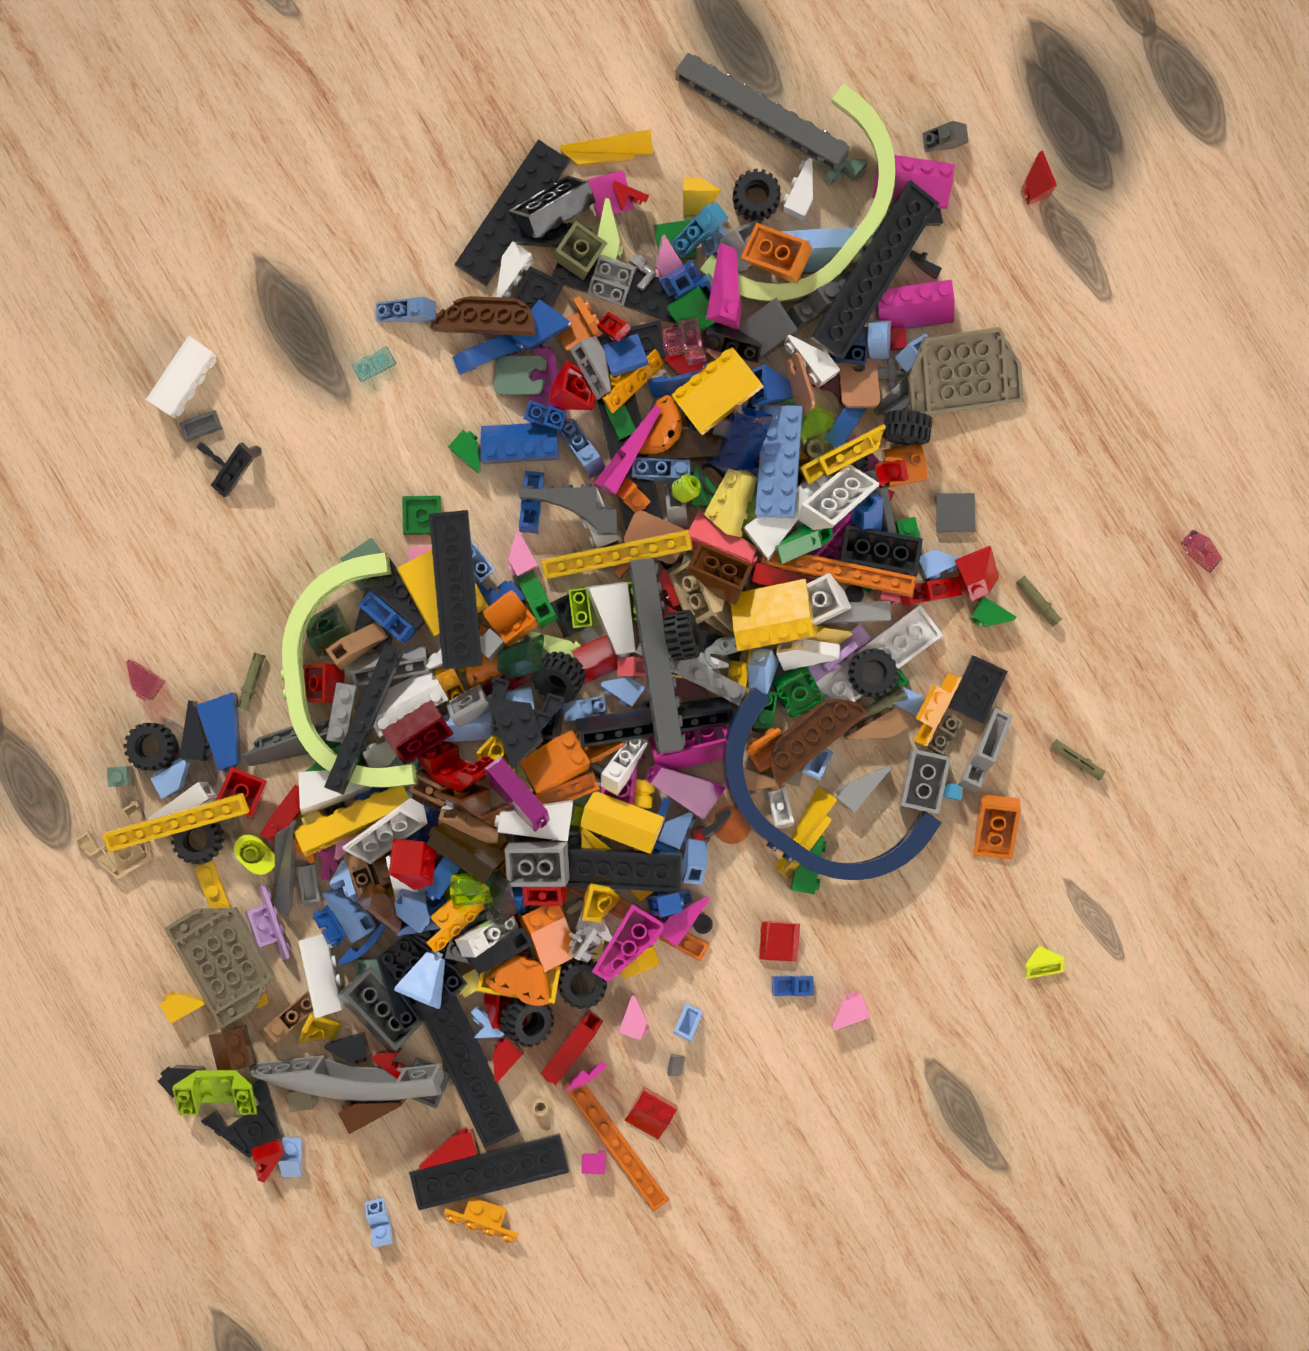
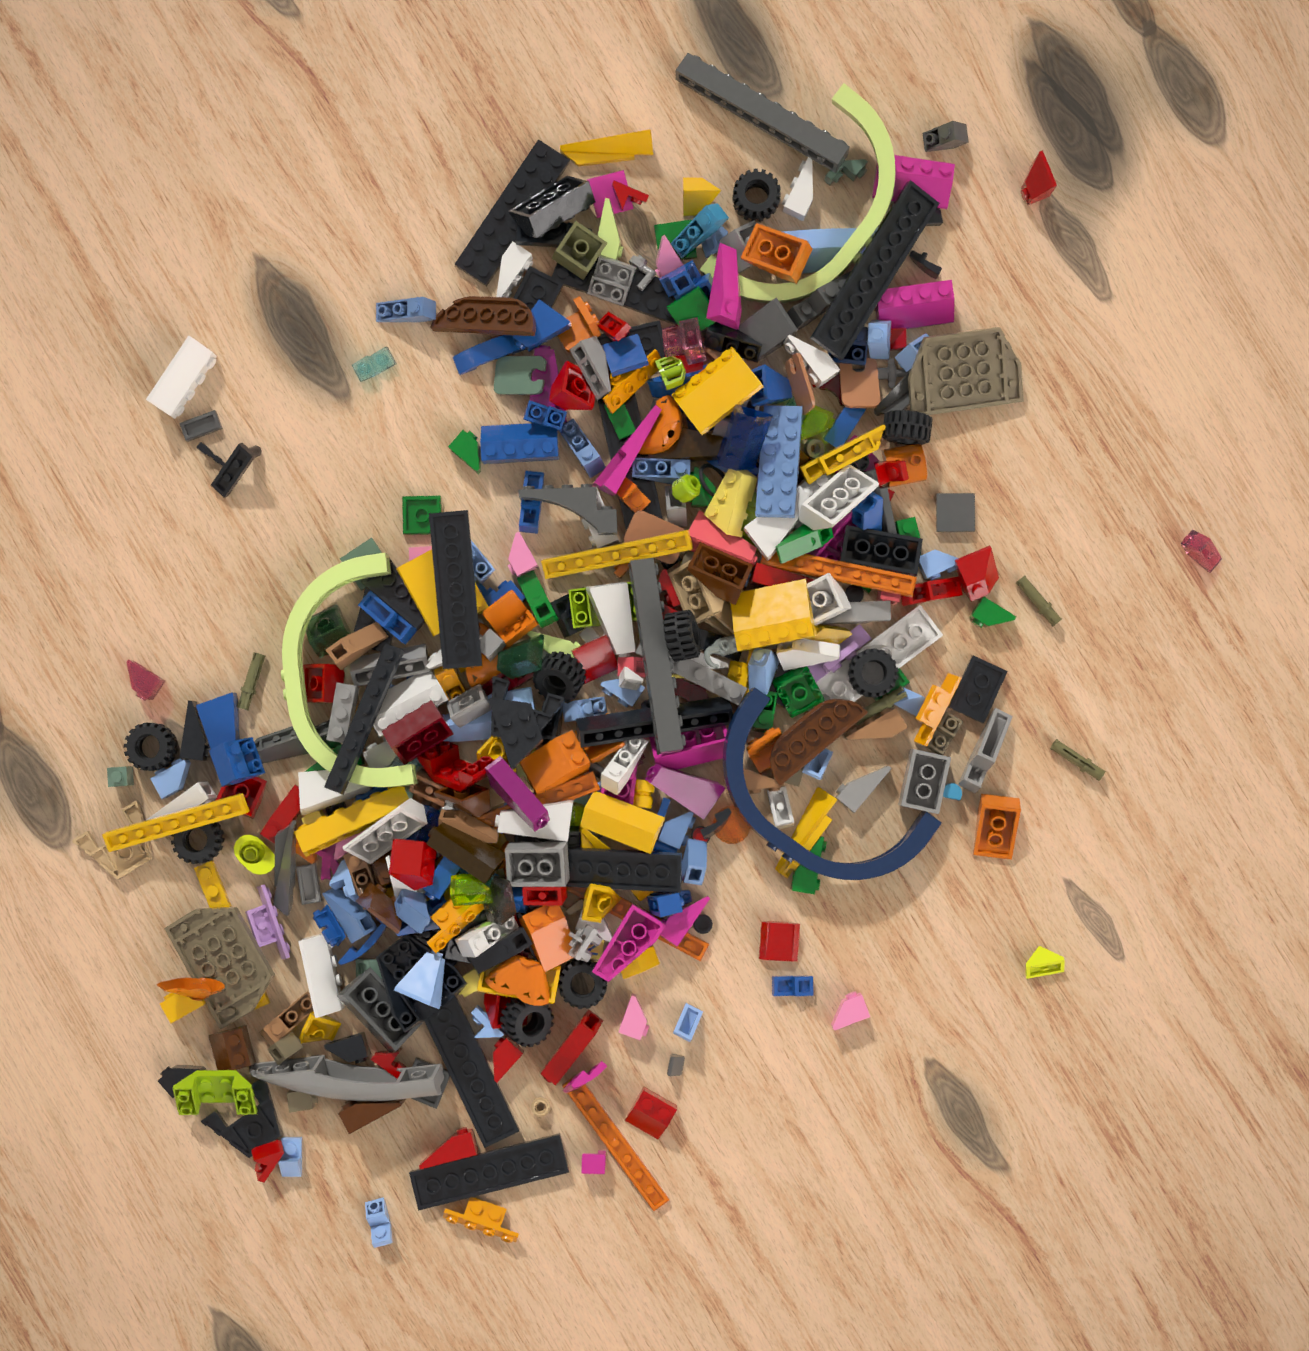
(193, 988): none -> orange piece
(236, 761): none -> blue slope
(285, 1048): none -> dark tan brick
(629, 679): none -> white slope
(671, 371): none -> lime piece

